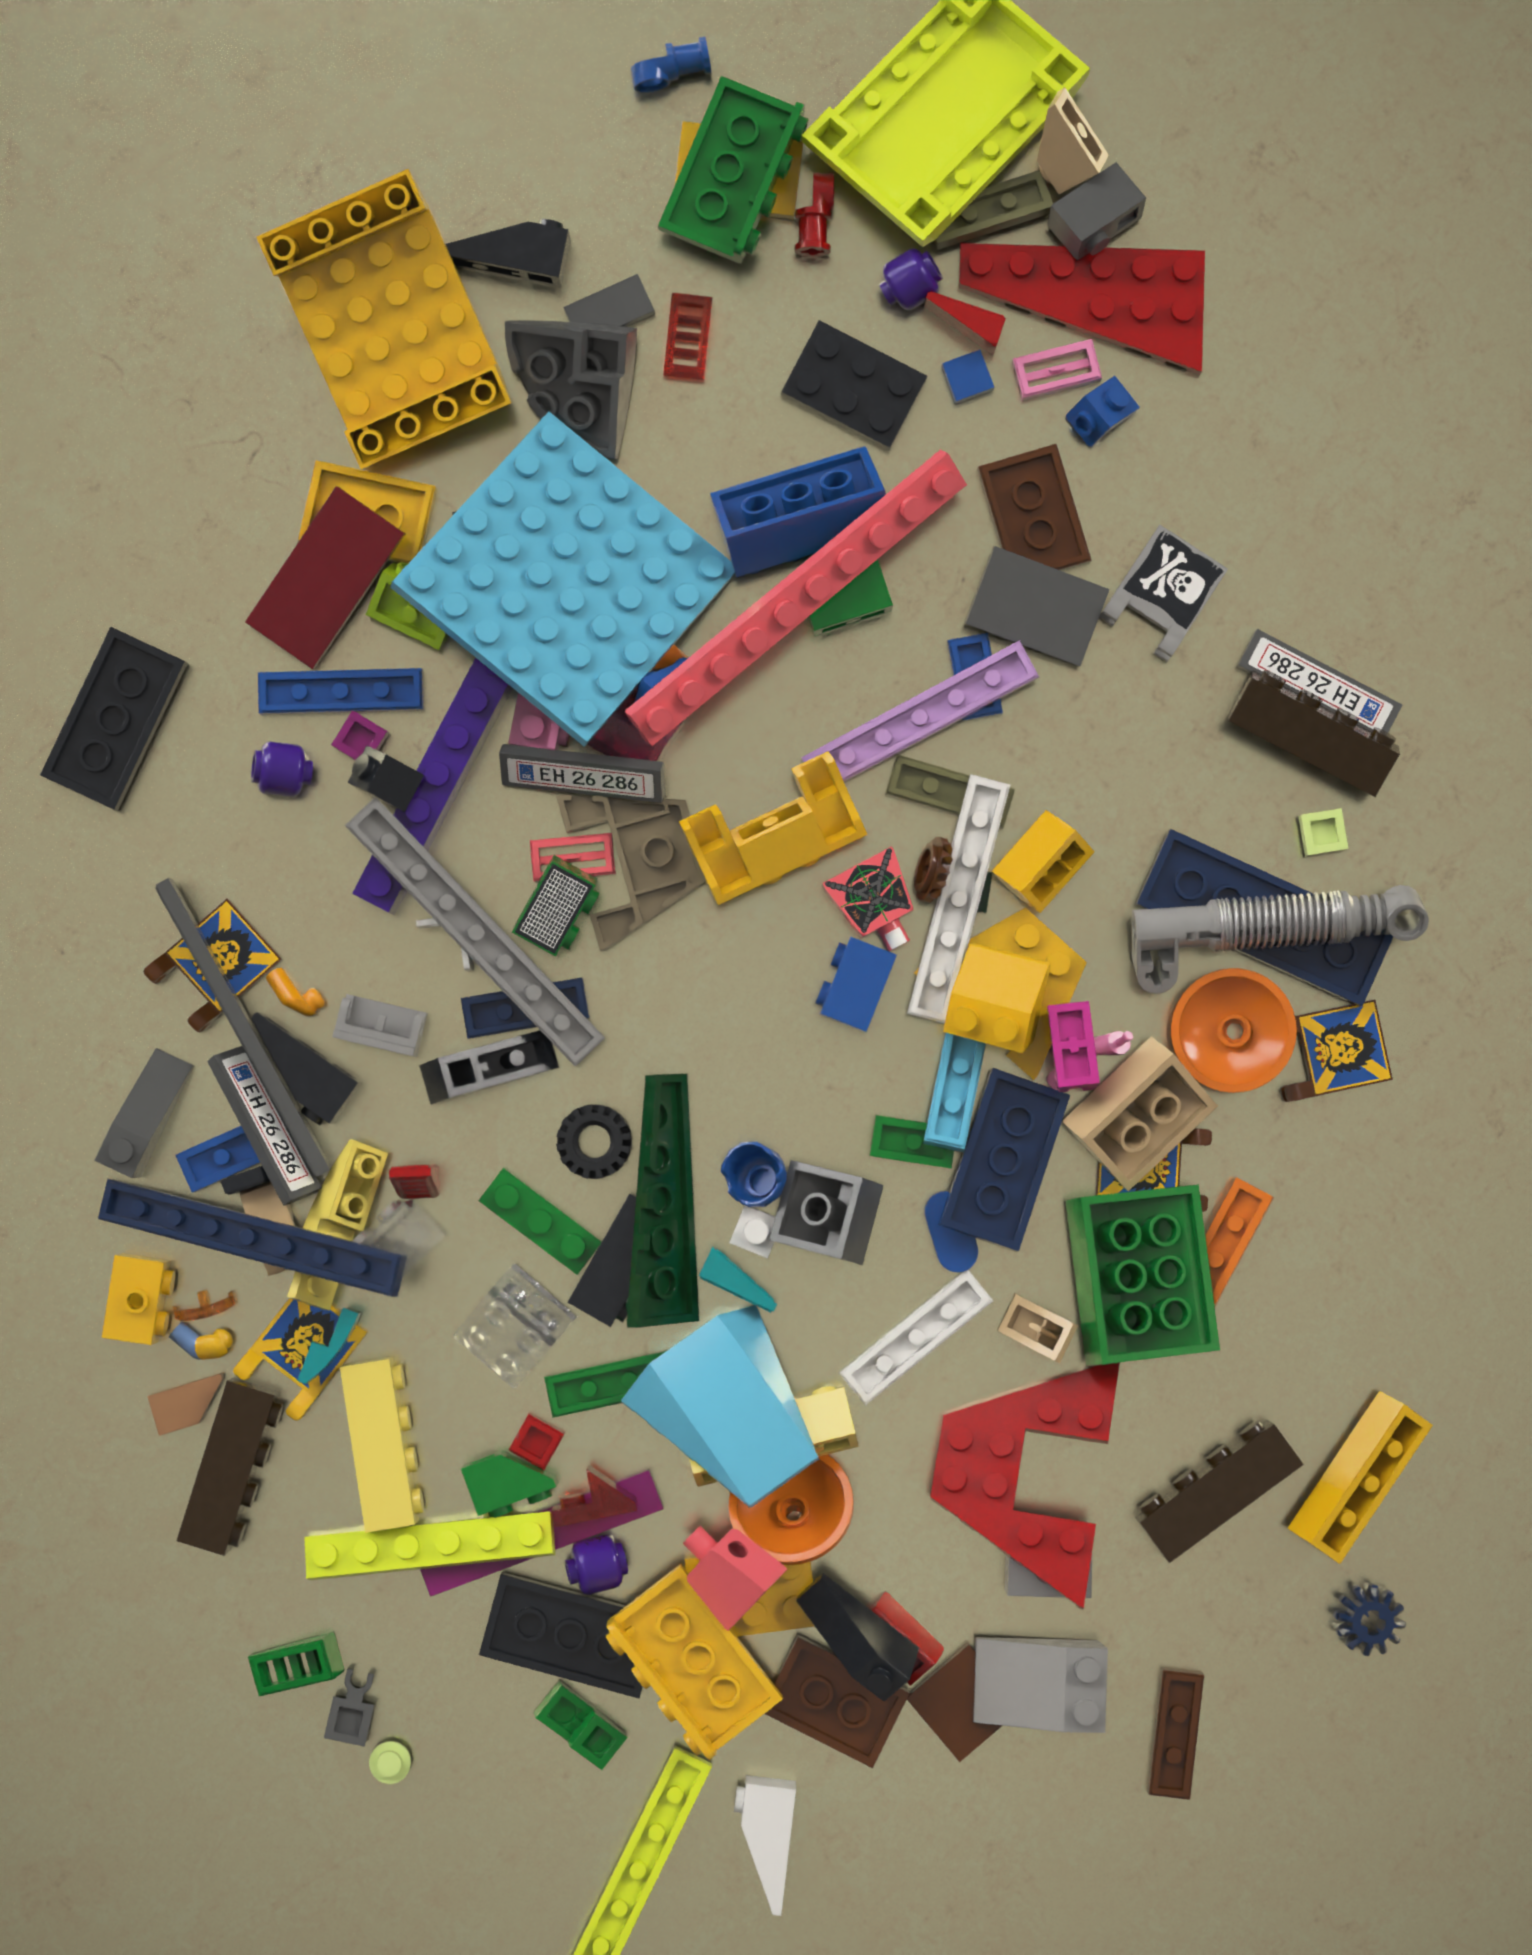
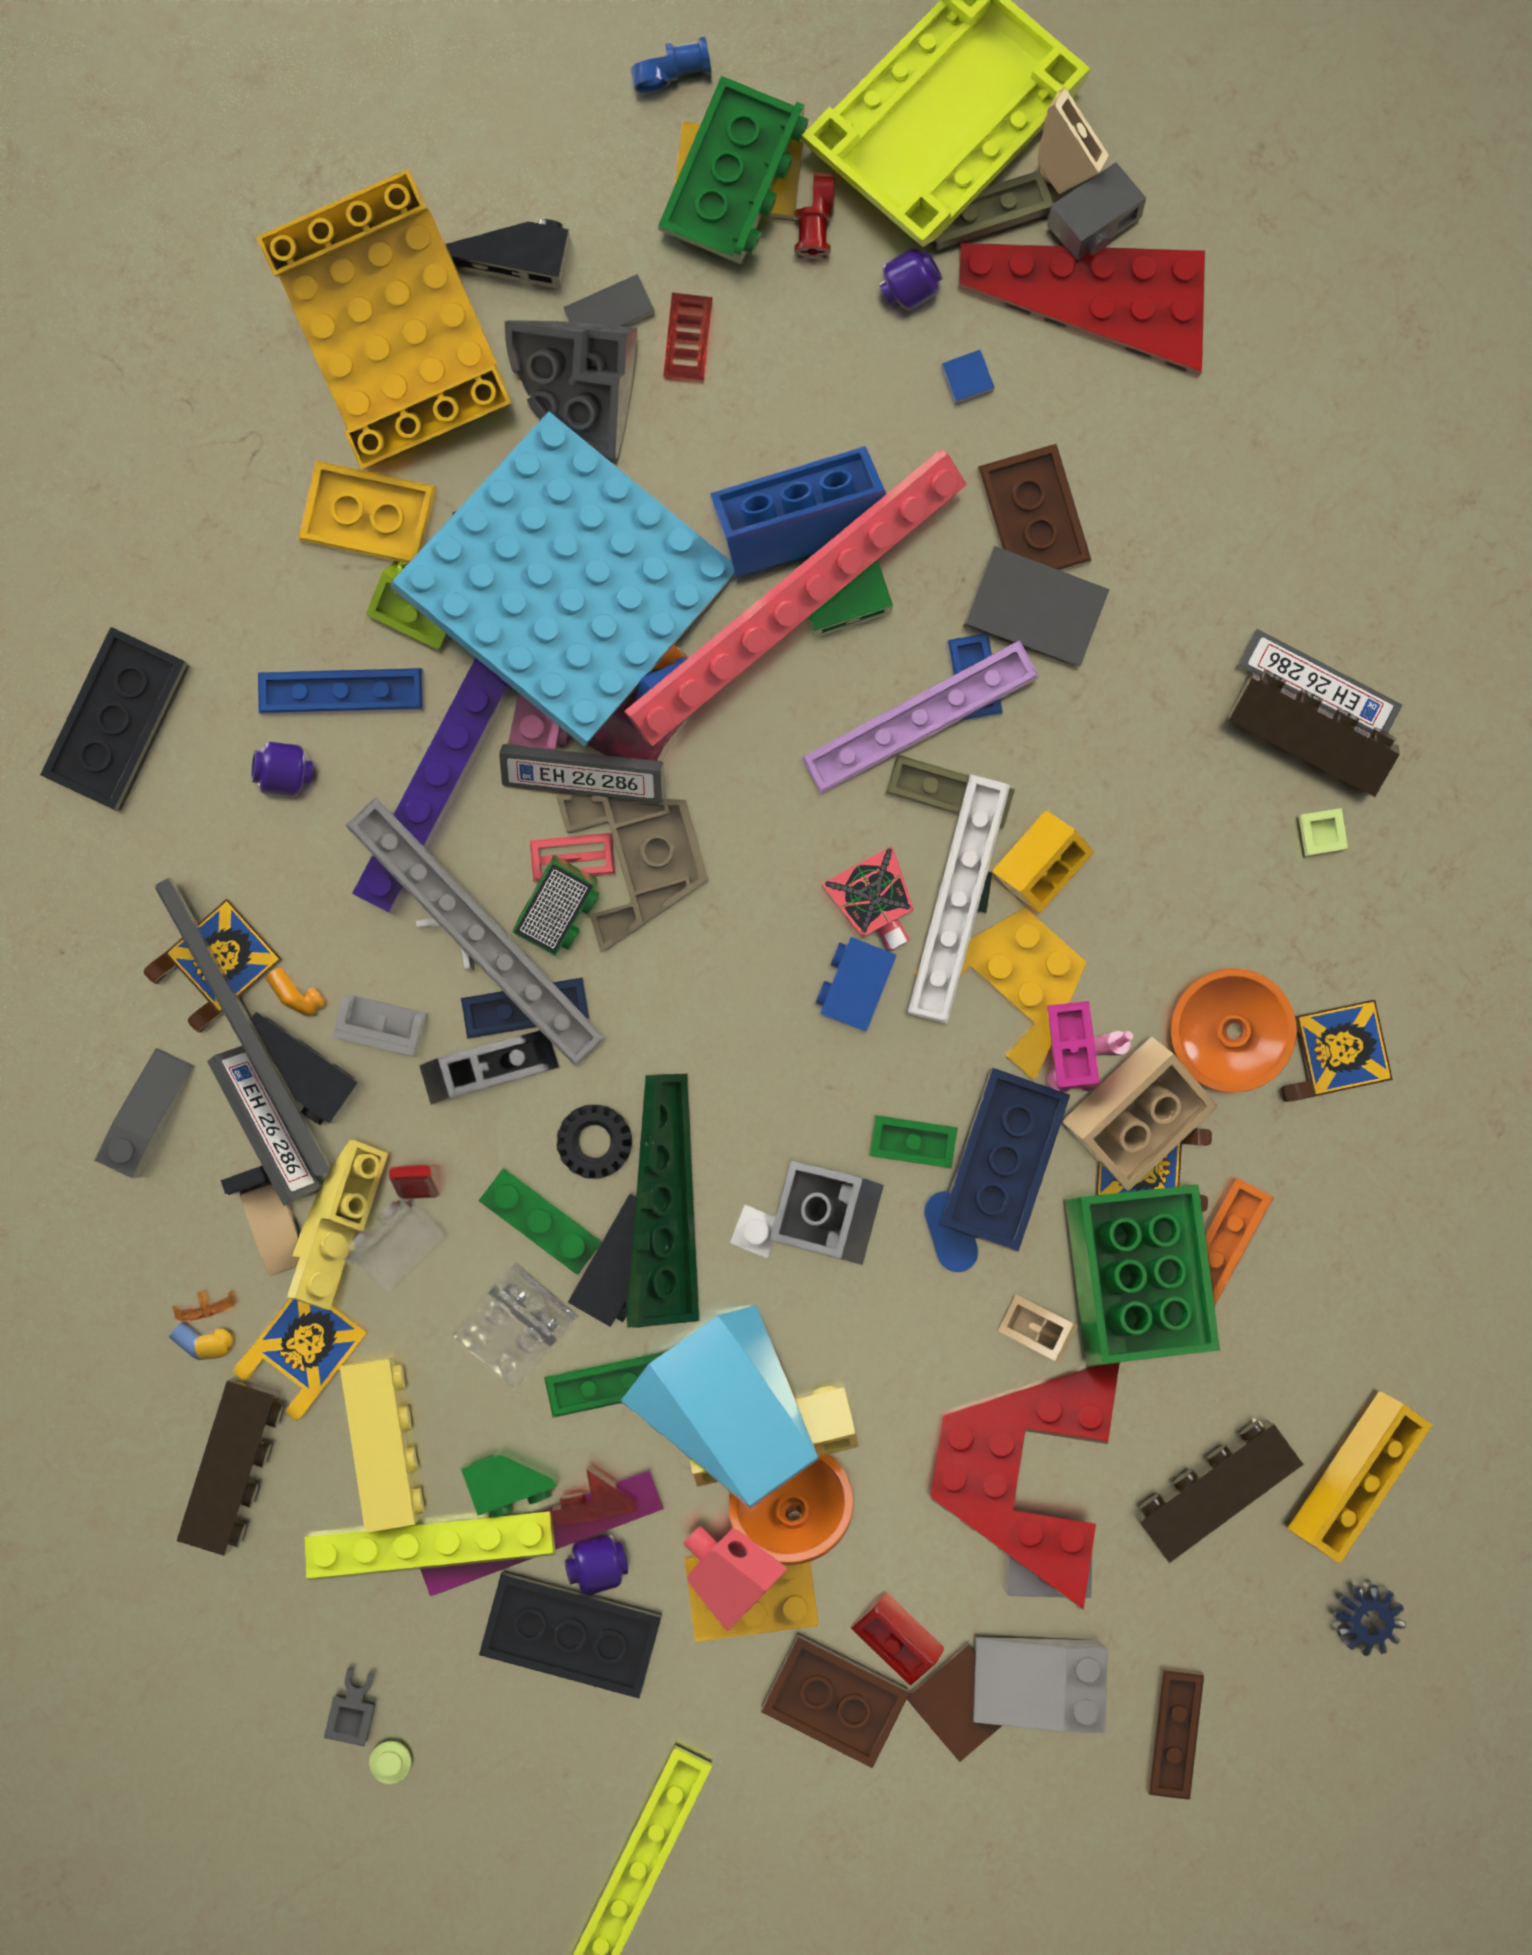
(138, 1299): yellow brick -> none
(183, 1404): medium nougat tile -> none
(217, 1159): blue plate -> none
(253, 1237): dark blue tile -> none
(321, 1355): teal slope -> none
(321, 1655): green slope -> none
(325, 577): dark red tile -> none
(357, 734): magenta plate -> none
(385, 778): black slope -> none
(536, 1441): red tile -> none
(580, 1724): green slope -> none
(691, 1663): yellow bracket -> none
(728, 1276): teal slope -> none
(754, 1174): blue hair -> none
(767, 1826): white slope -> none
(779, 839): yellow bracket -> none
(854, 385): black plate -> none
(860, 1639): black slope -> none
(916, 1336): white tile -> none
(933, 869): reddish brown gear -> none
(954, 1093): medium azure tile -> none
(972, 321): red slope -> none
(997, 998): yellow slope -> none
(1060, 385): bright pink tile -> none
(1101, 410): blue bracket -> none
(1167, 587): flag -> none
(1196, 873): dark blue plate -> none
(1277, 920): light grey piece -> none

